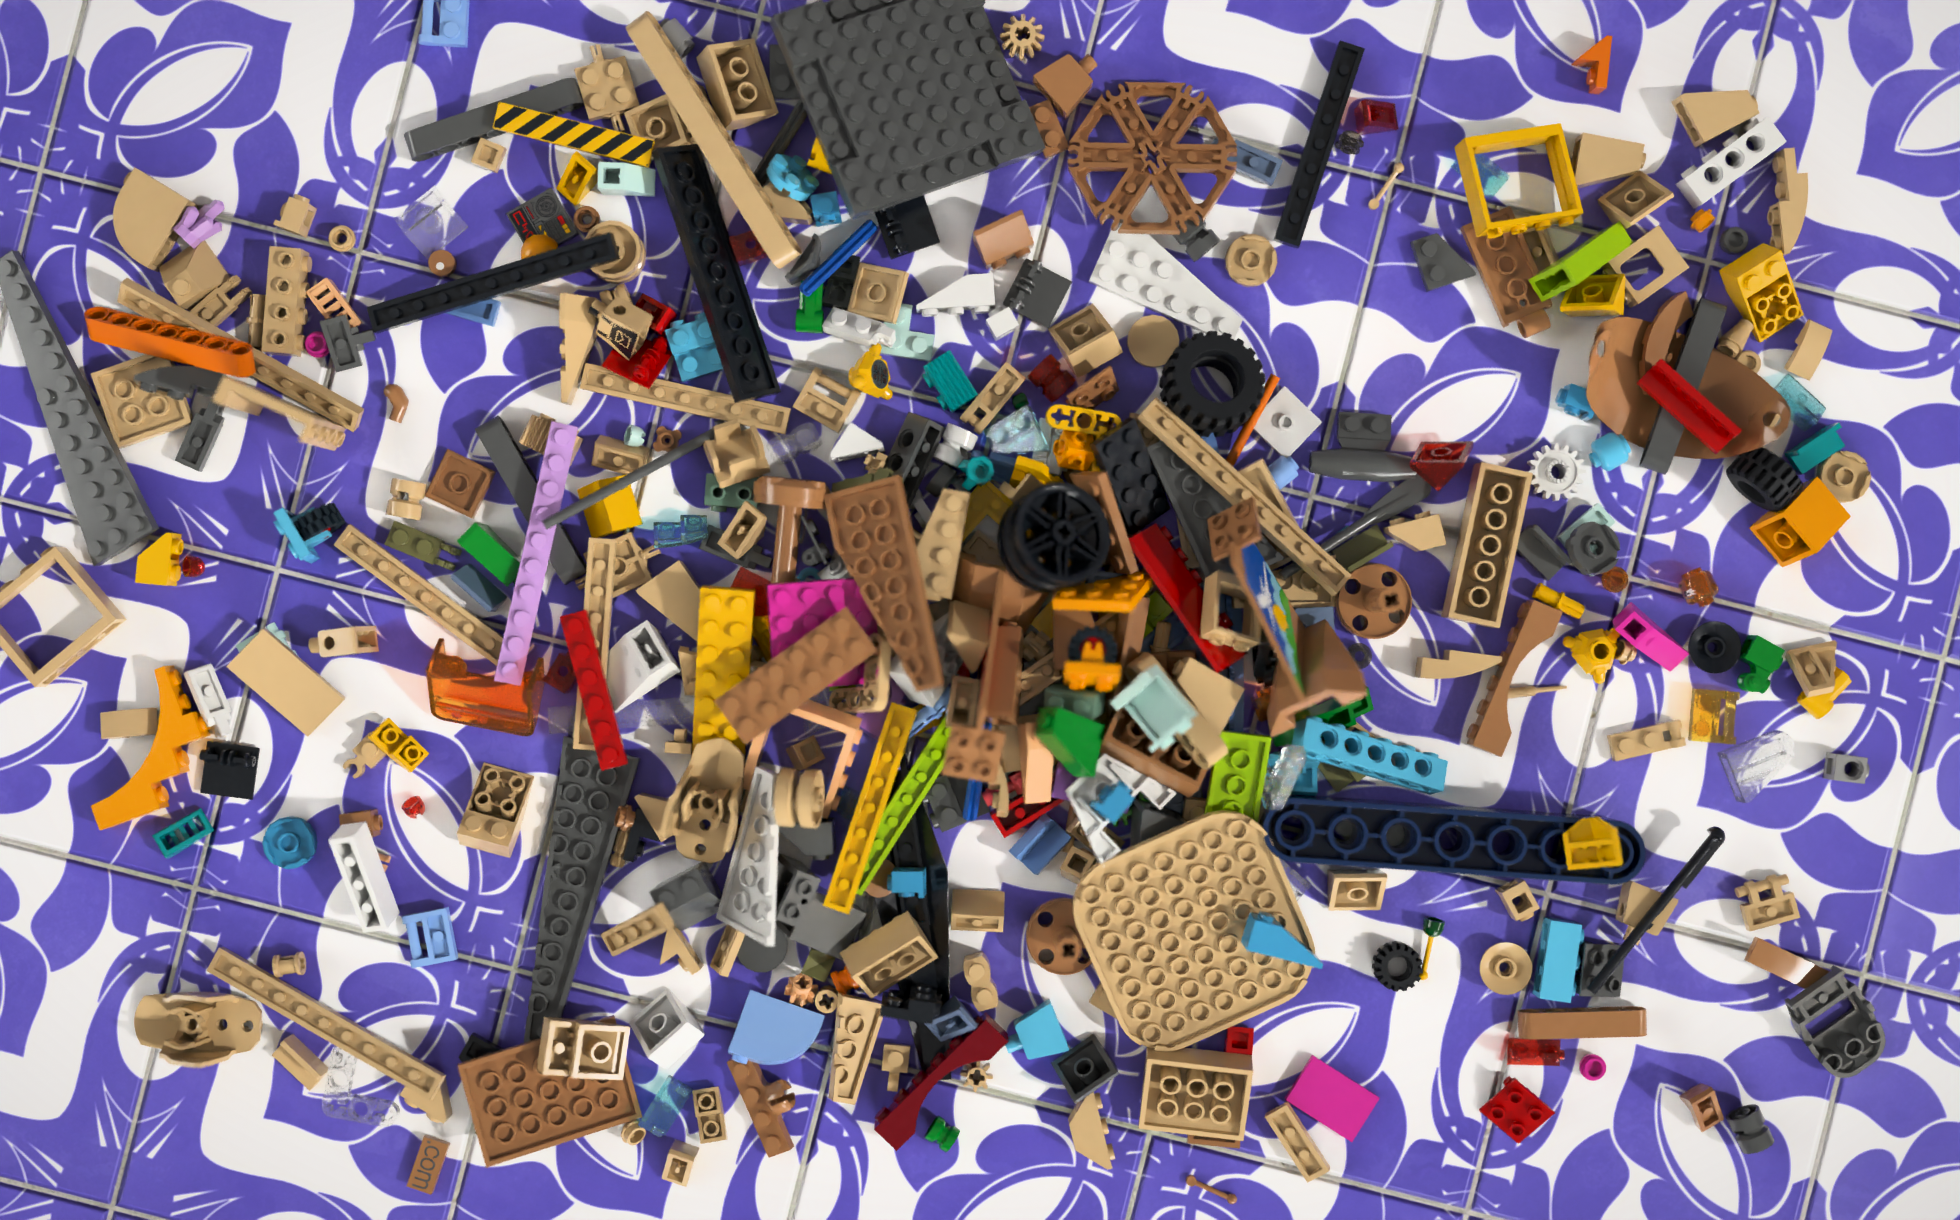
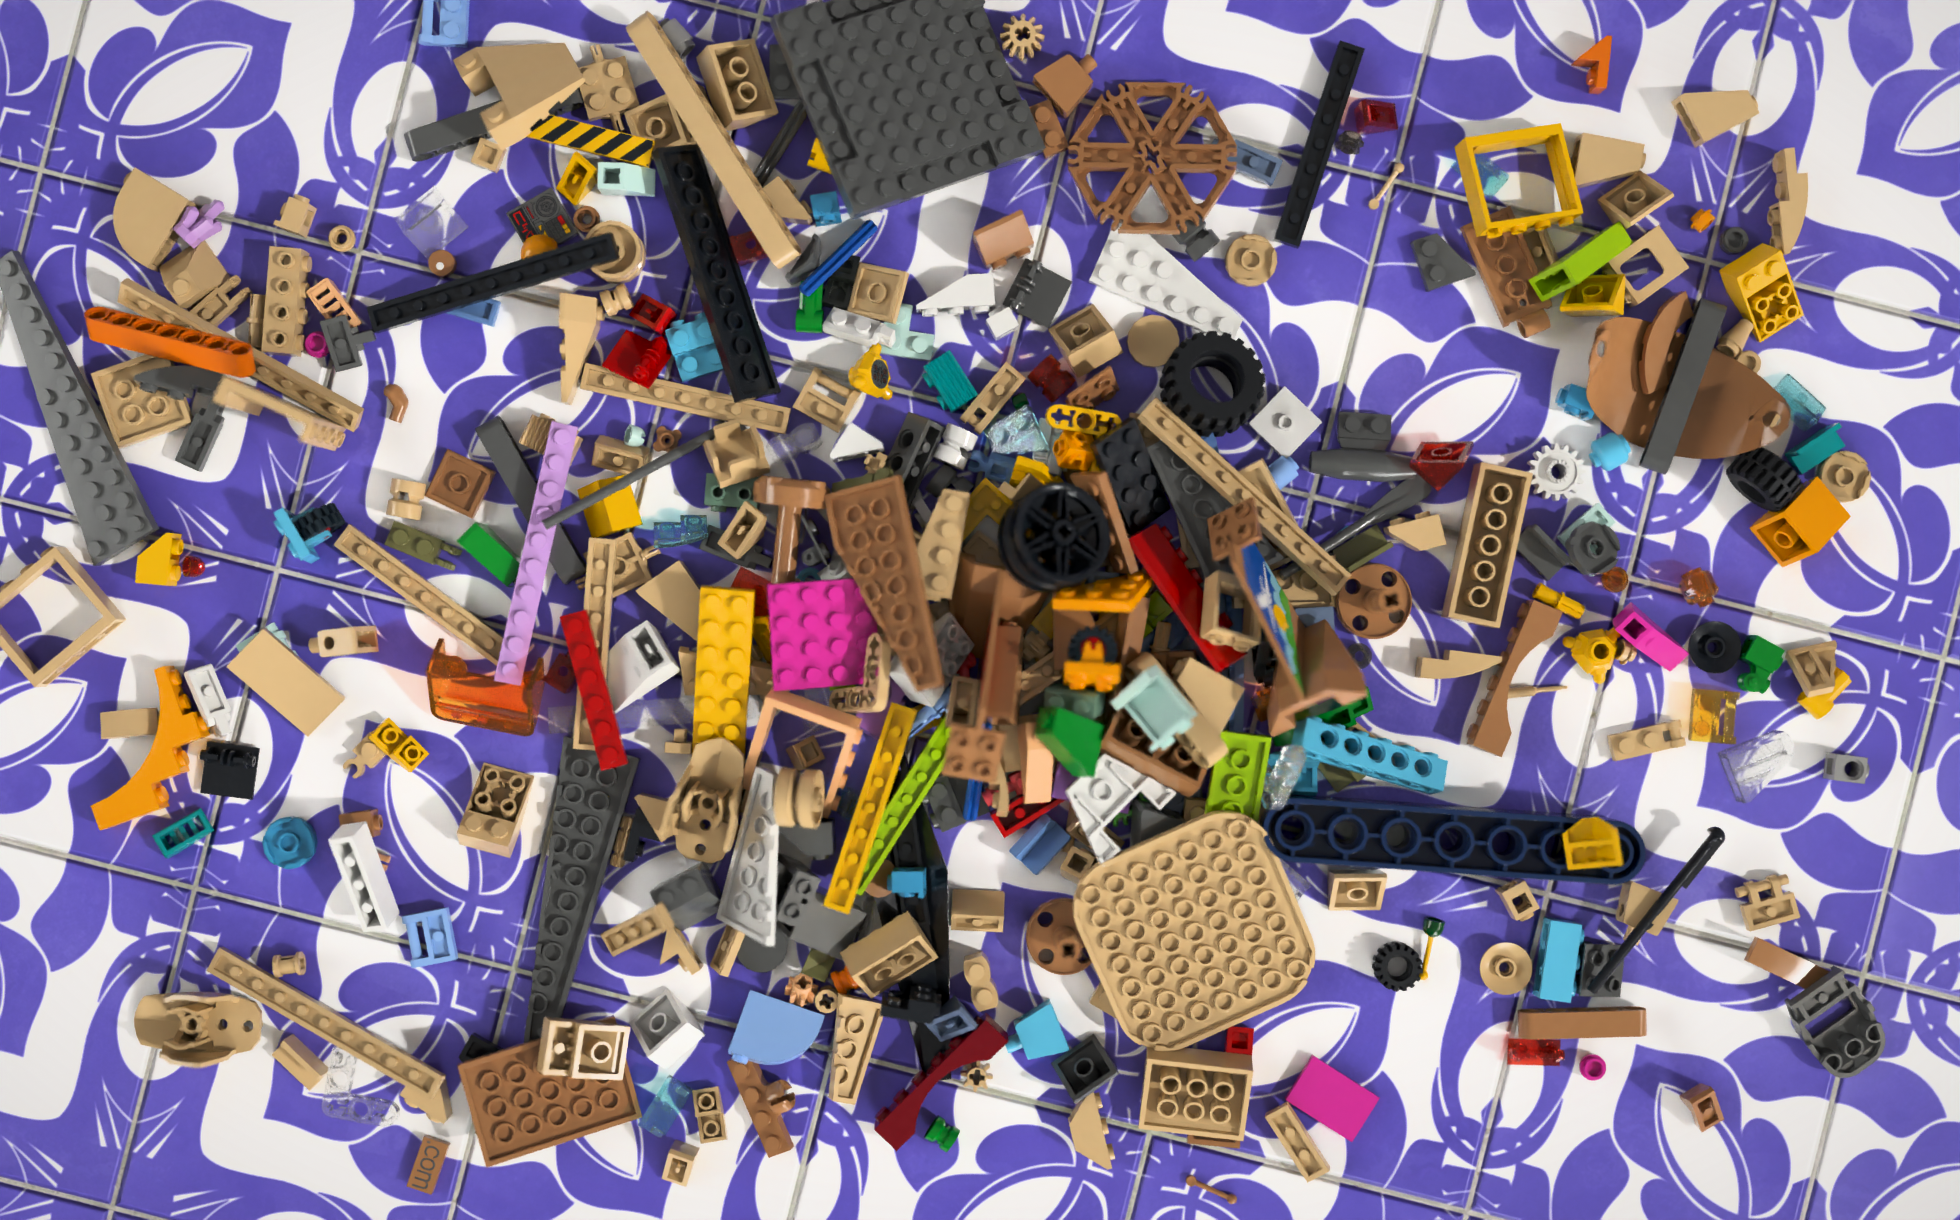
(413, 807): clear red hinge -> none
(479, 588): sand blue slope -> none
(528, 79): none -> tan wedge
(621, 325): tan torso -> none
(624, 817): medium nougat plate -> none
(632, 1133): tan plate -> none
(792, 175): medium azure plate -> none
(795, 675): medium nougat plate -> none
(895, 1061): tan plate -> none
(907, 227): black hinge -> none
(968, 631): tan slope -> none
(977, 470): teal rock -> none
(1113, 801): dark azure brick -> none
(1251, 422): orange bar -> none
(1269, 937): dark azure slope -> none
(1516, 1110): red hinge -> none
(1688, 406): red fence -> none
(1750, 1129): dark grey wheel -> none
(1765, 139): white brick -> none
(1811, 347): tan slope -> none

